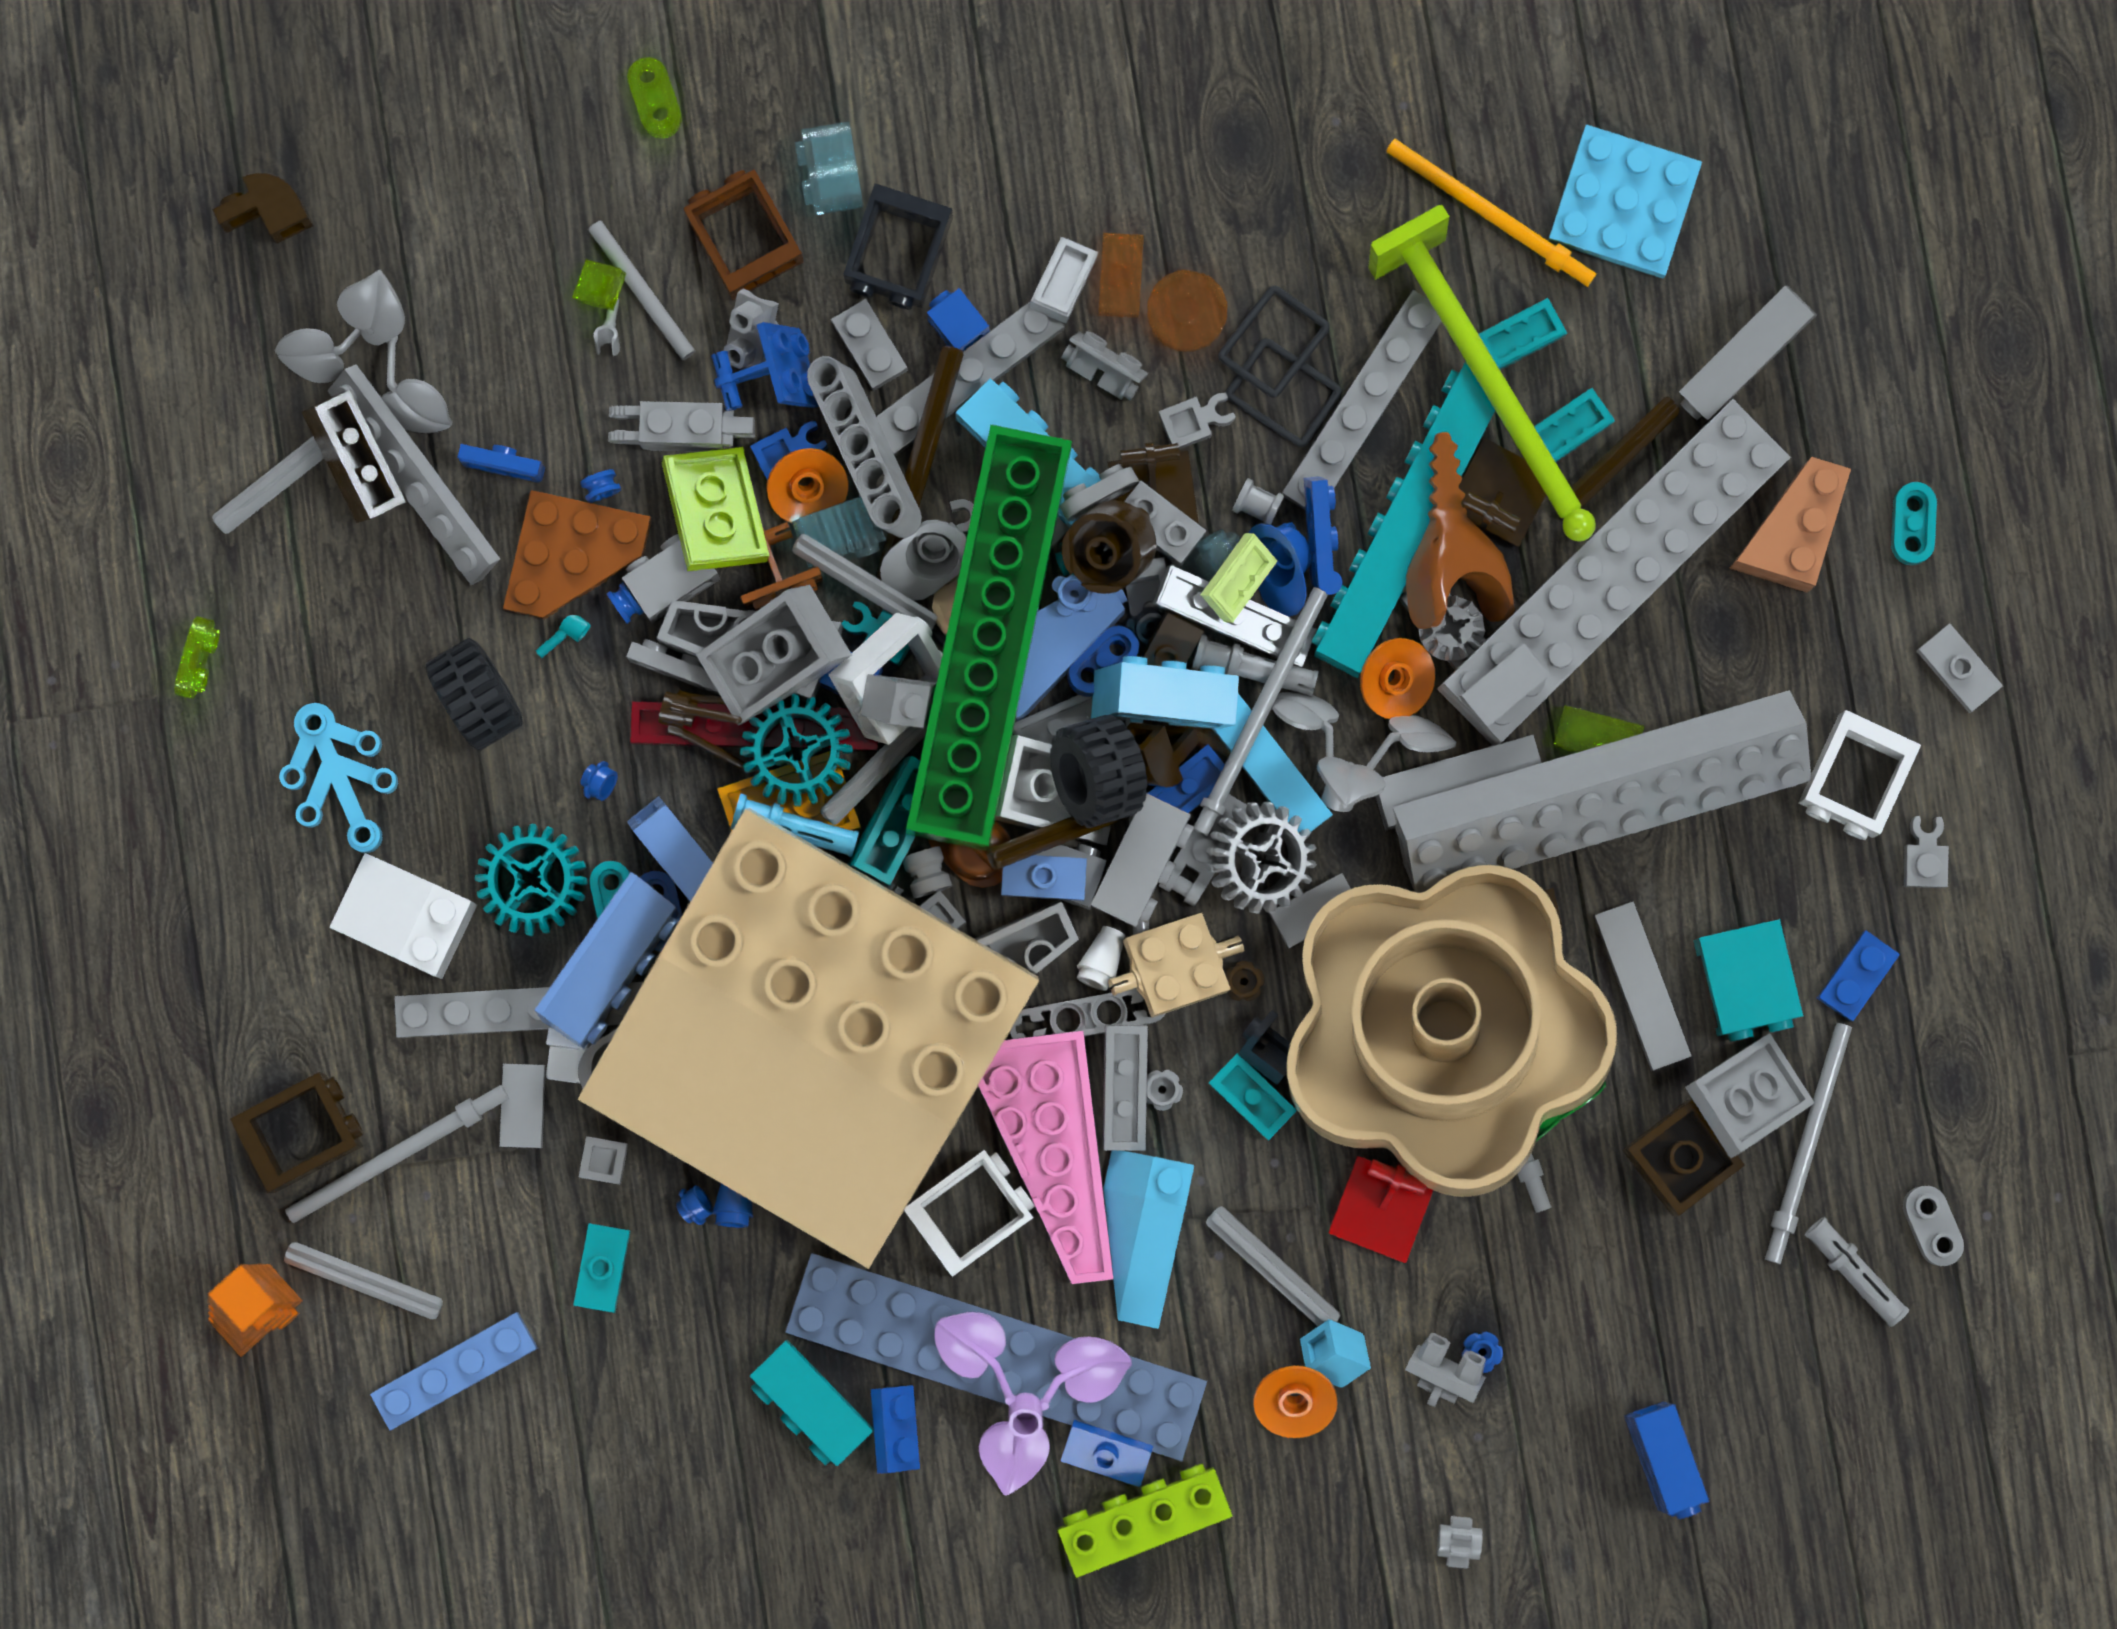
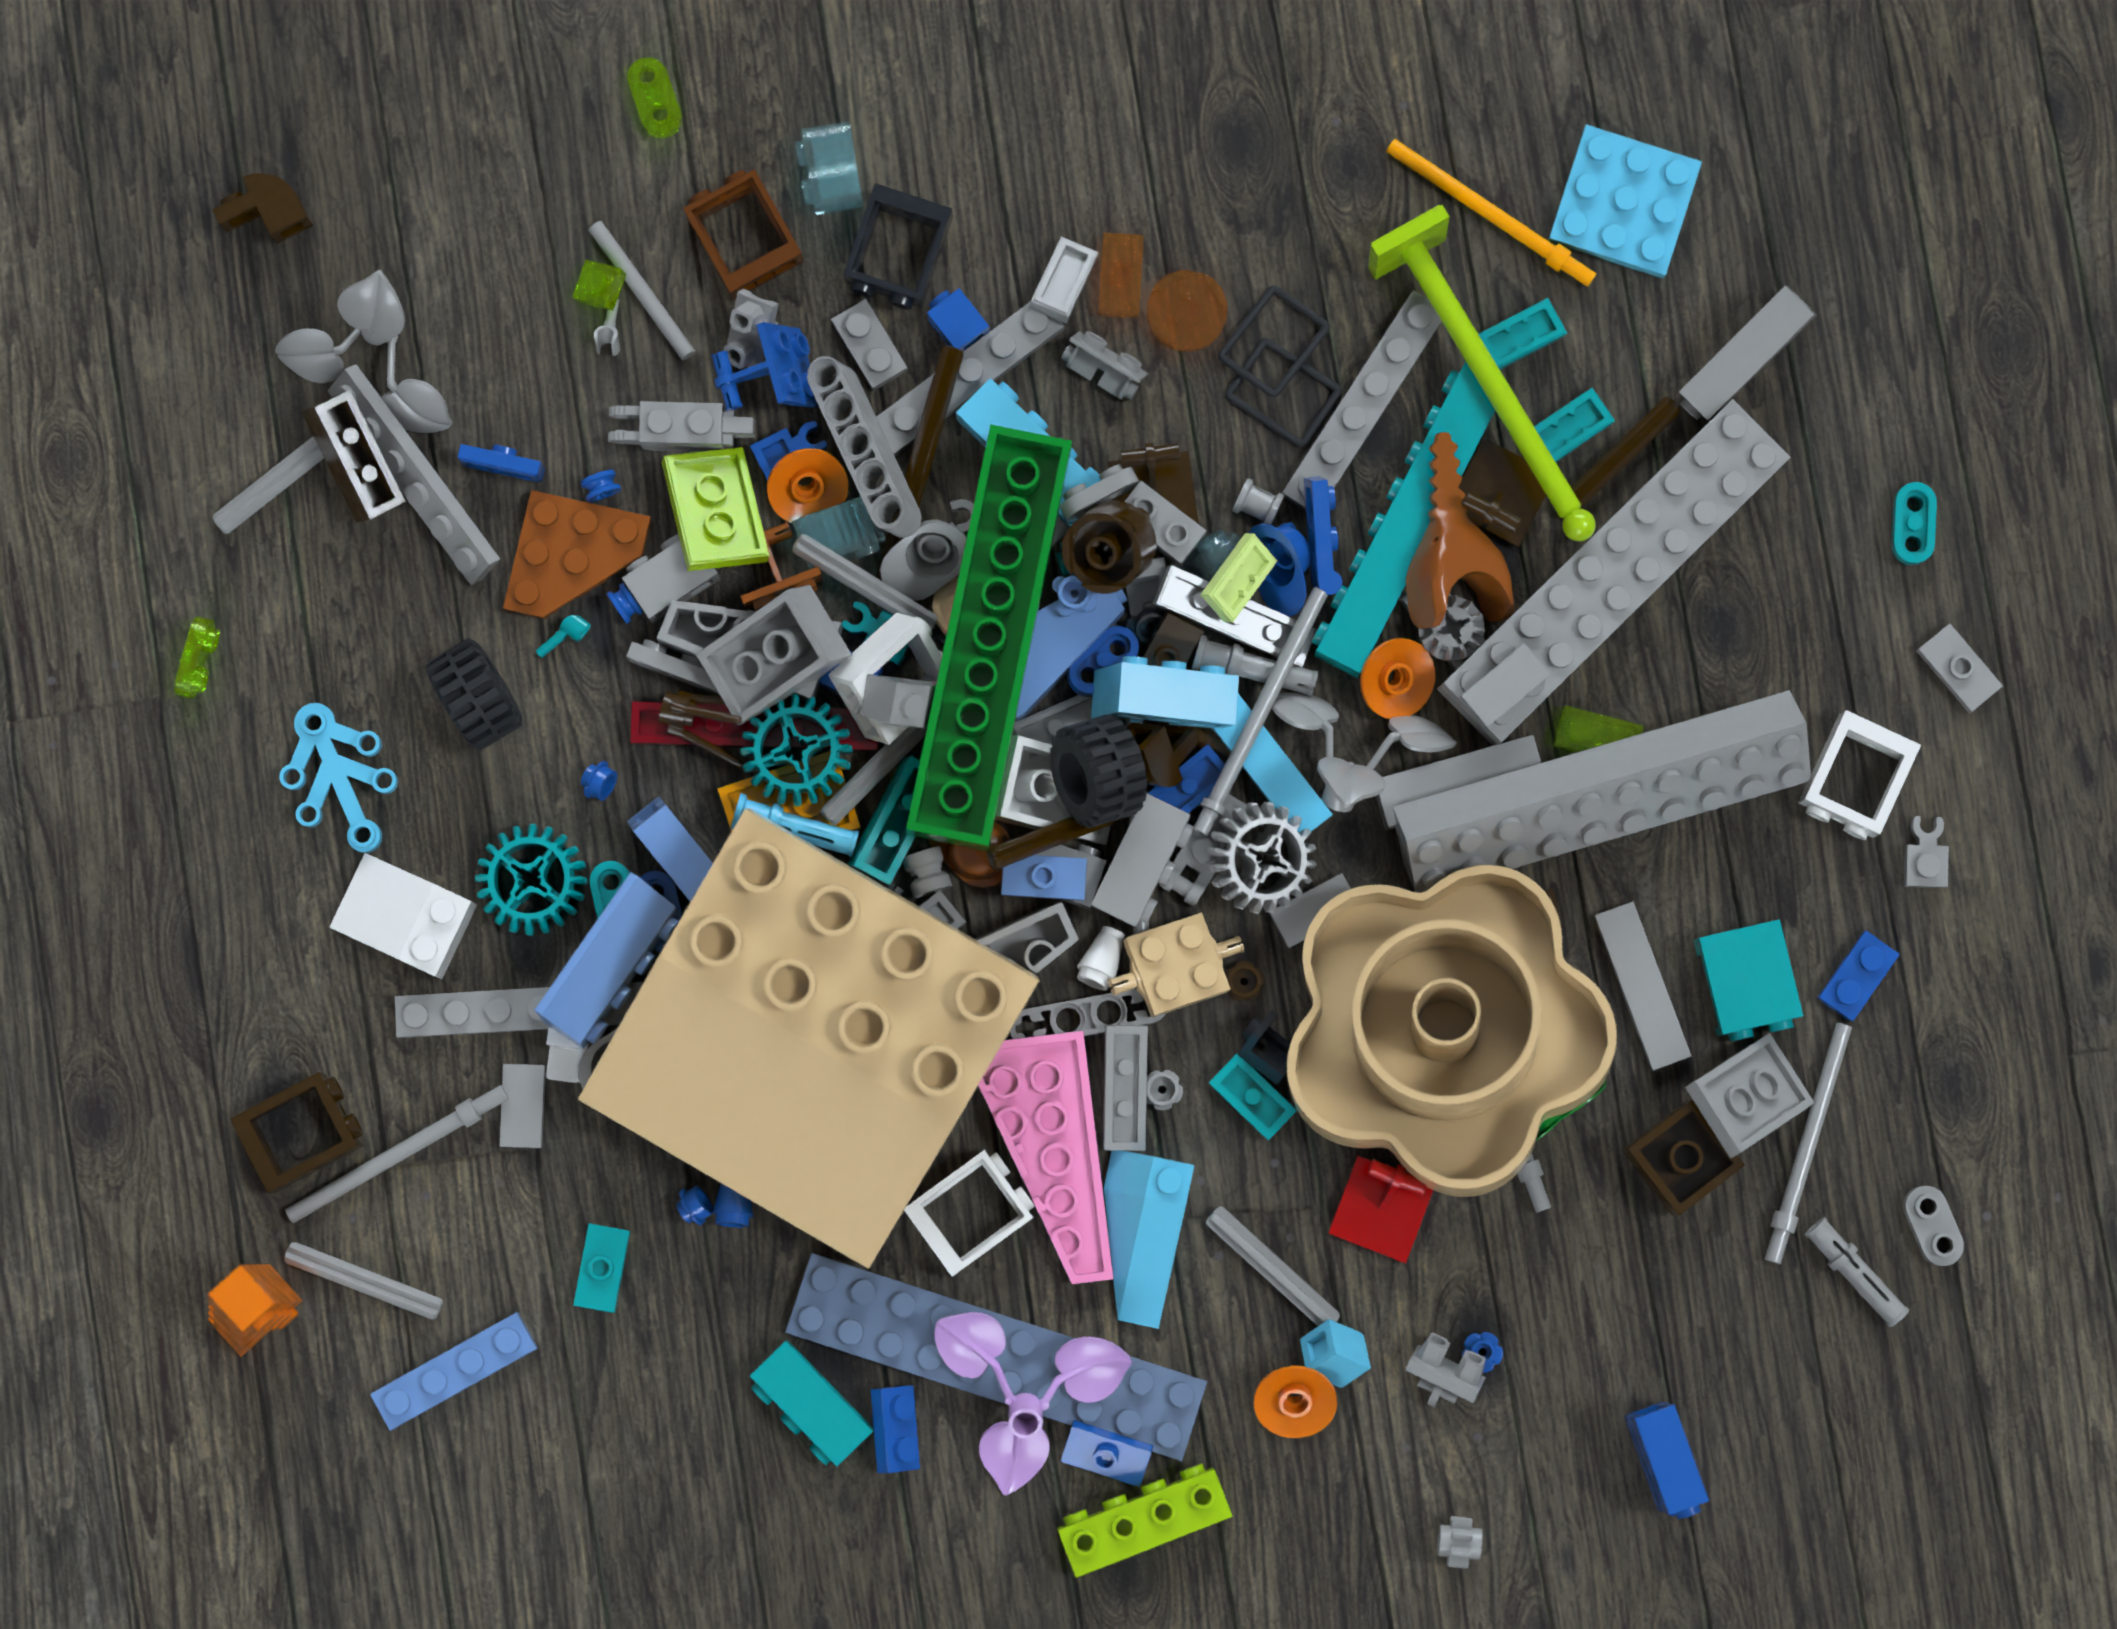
(603, 1160): light grey plate -> none
(1189, 421): light grey plate -> none
(1798, 529): nougat wedge -> none

